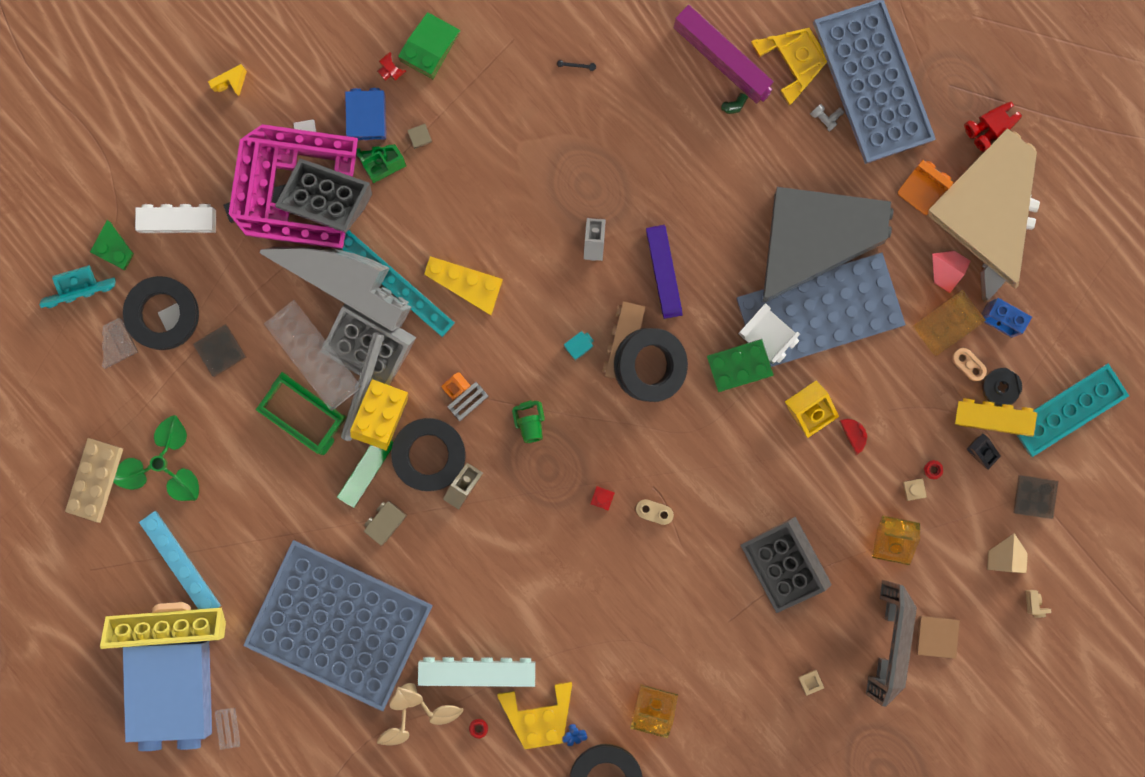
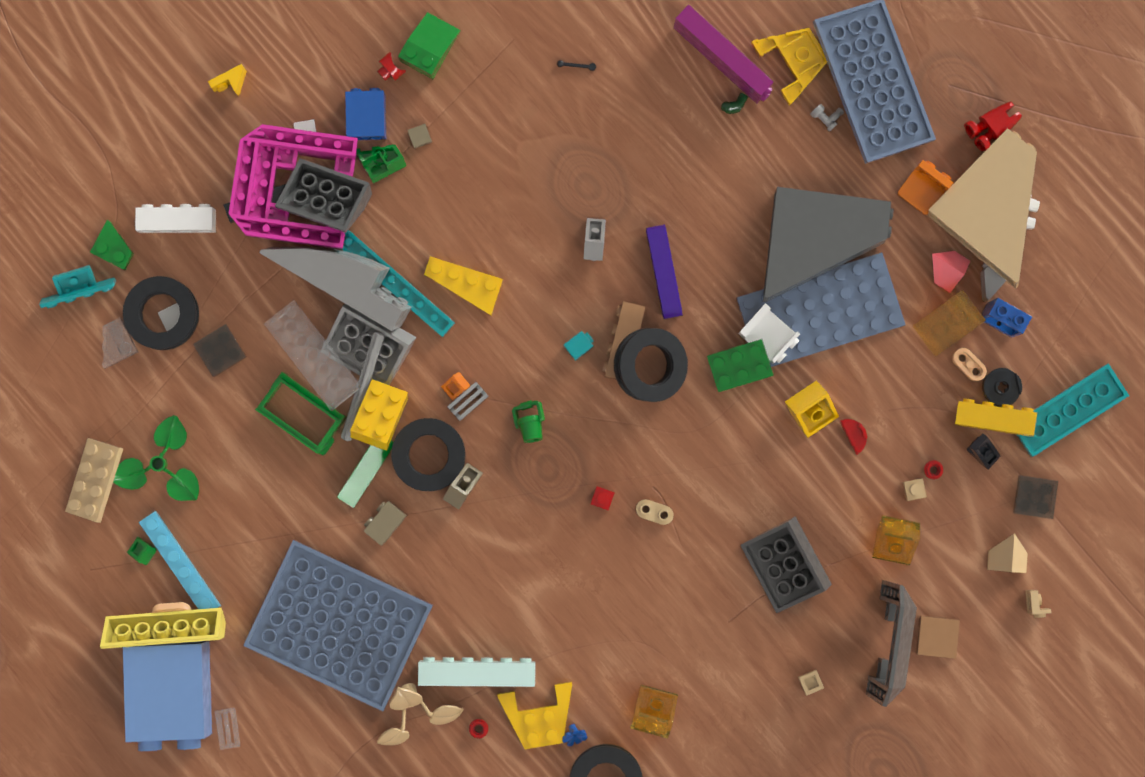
(141, 551): none -> green slope

